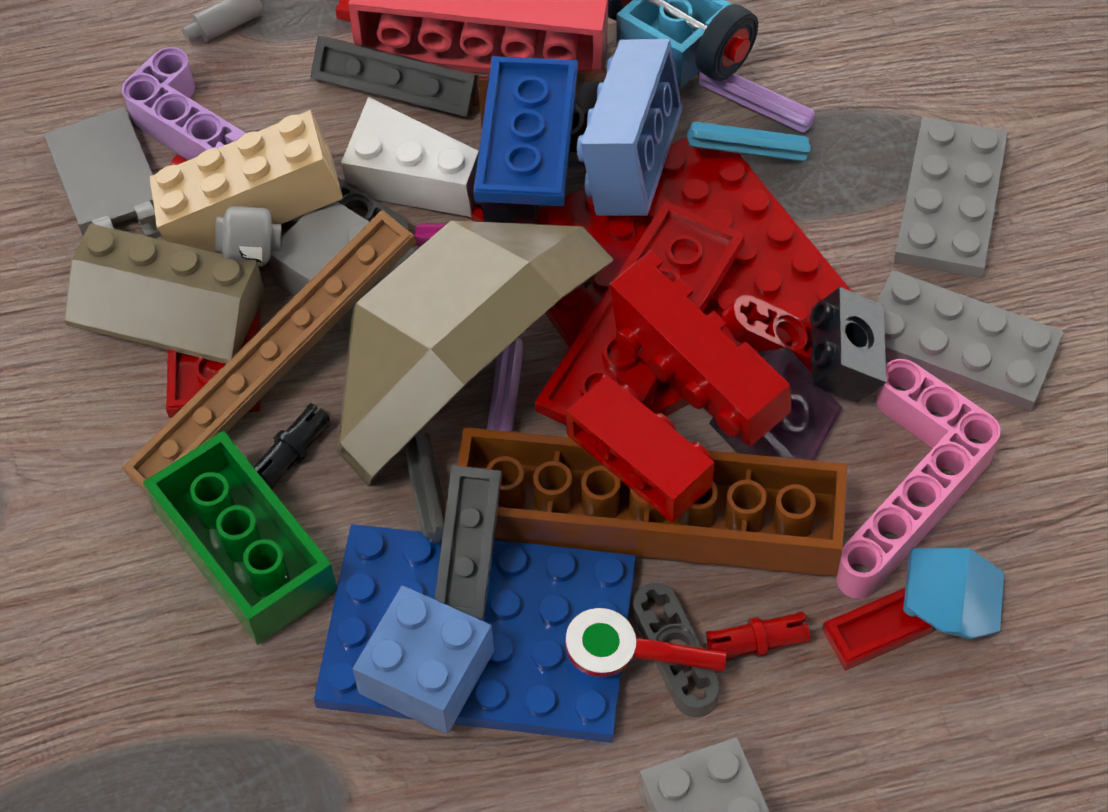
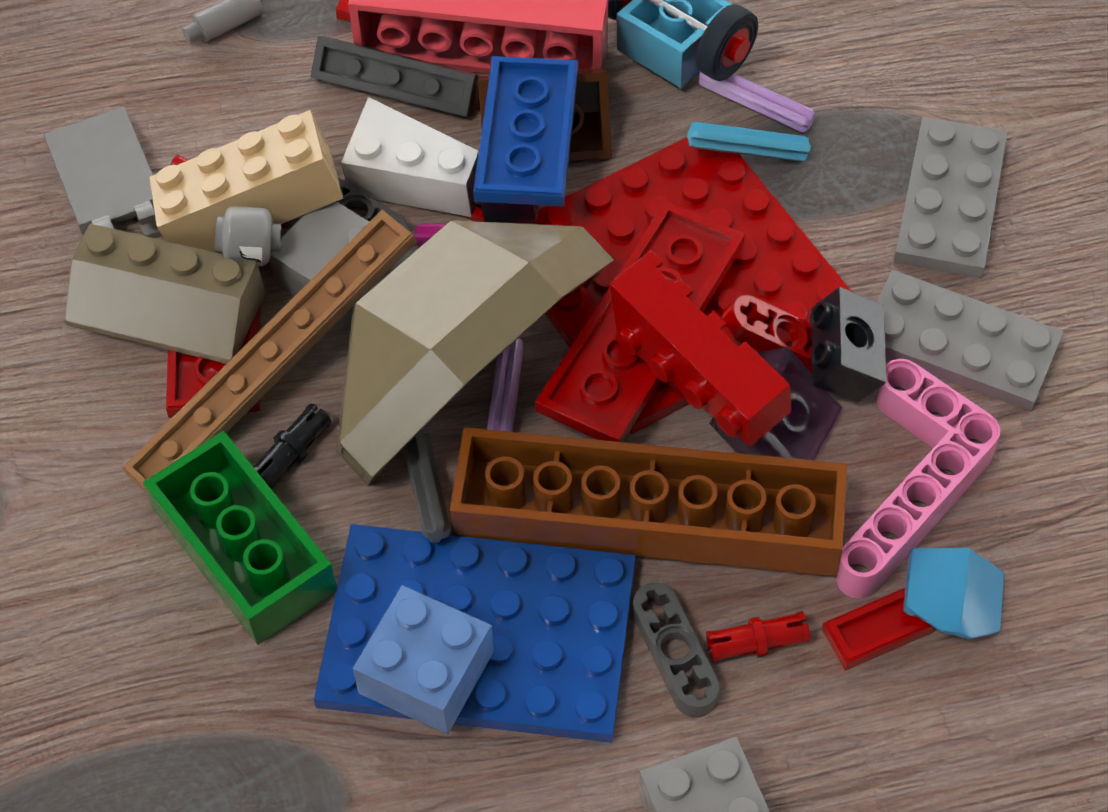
(162, 107): lavender beam -> none
(468, 539): dark grey plate -> none
(605, 643): piece -> none
(631, 127): medium blue brick -> none
(640, 447): red brick -> none

